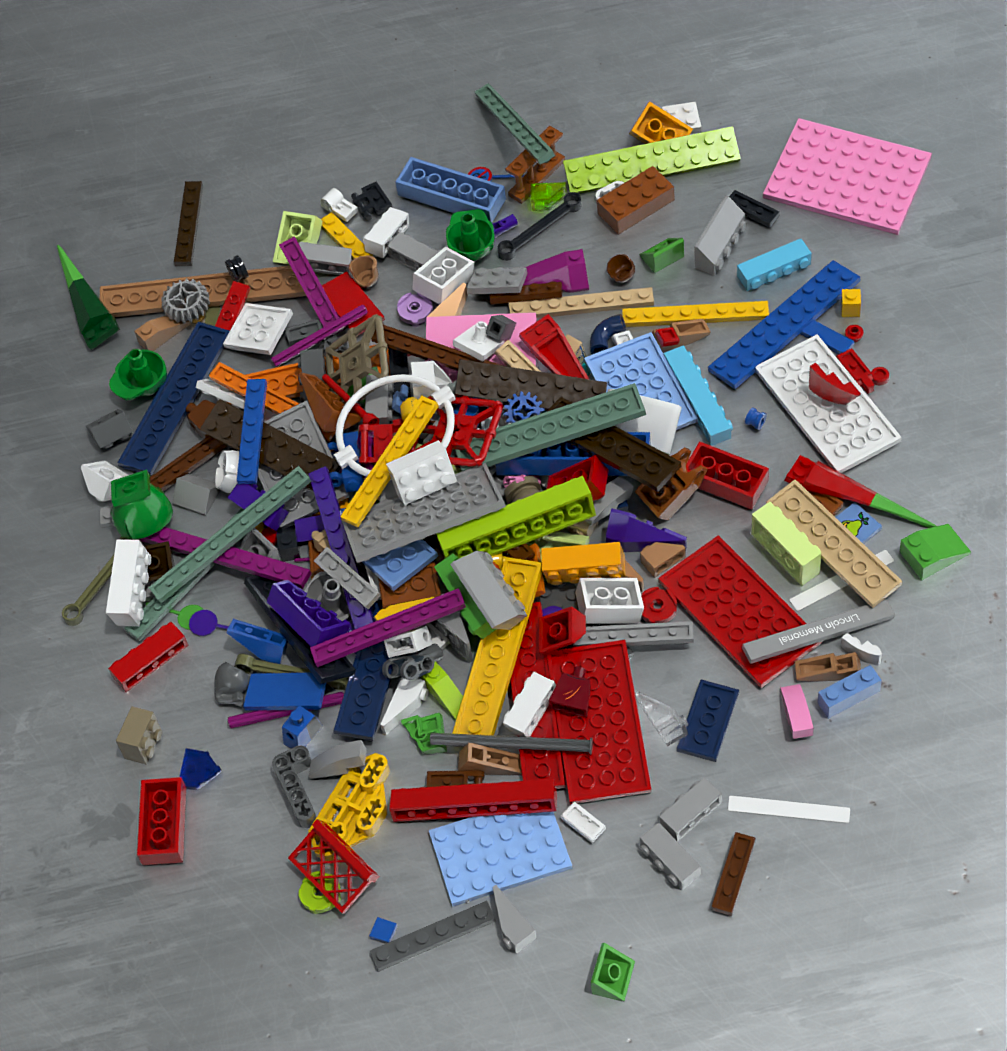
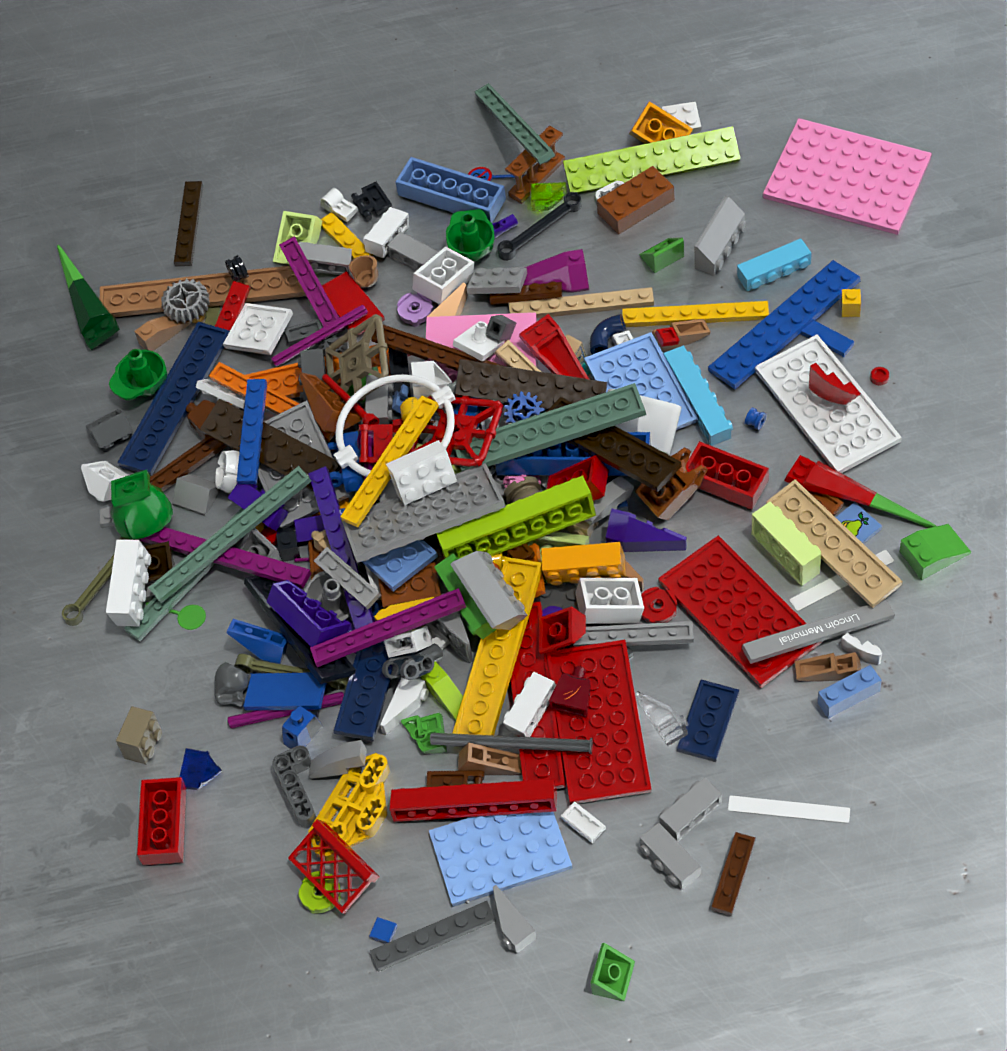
(148, 656): red brick -> none
(204, 623): dark purple piece -> none
(621, 268): reddish brown hair -> none
(661, 557): medium nougat slope -> none
(754, 209): black plate -> none
(797, 711): bright pink slope -> none
(854, 336): red plate -> none
(857, 369): red hinge -> none

